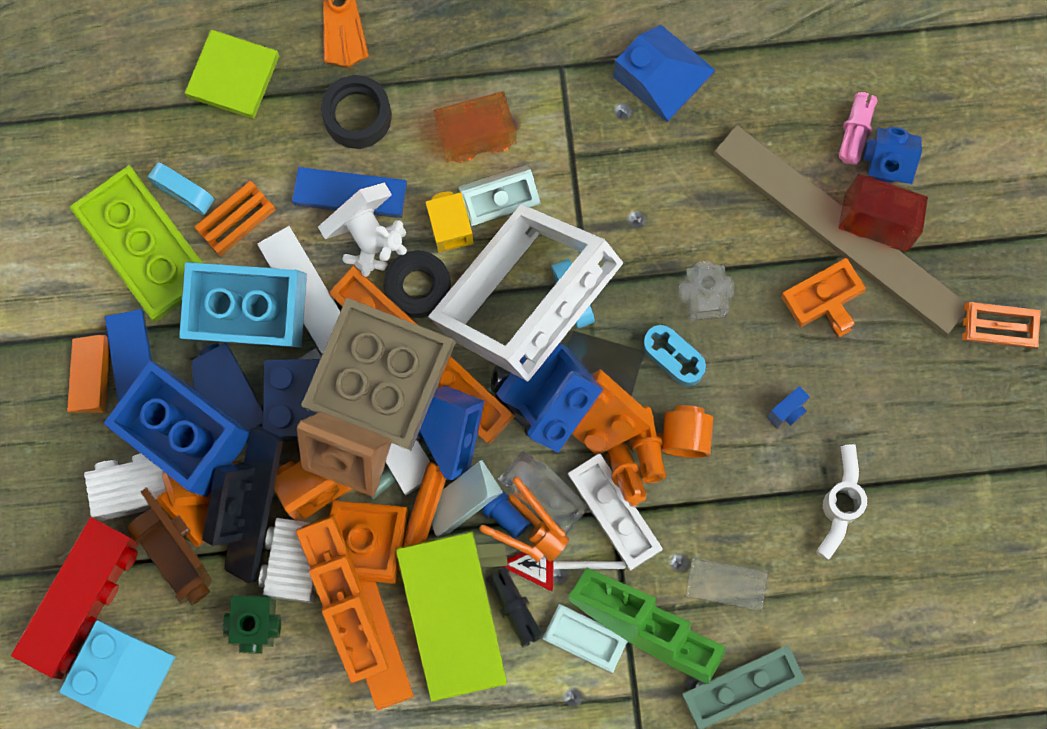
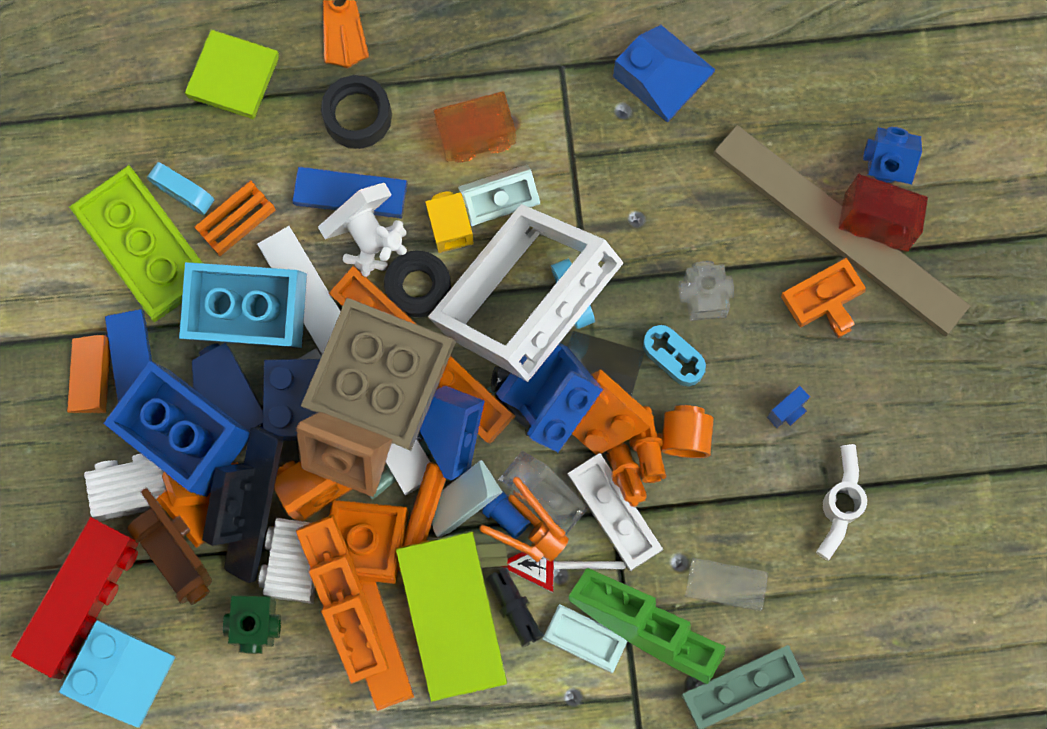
(857, 128): bright pink axle -> none
(972, 322): tile -> none

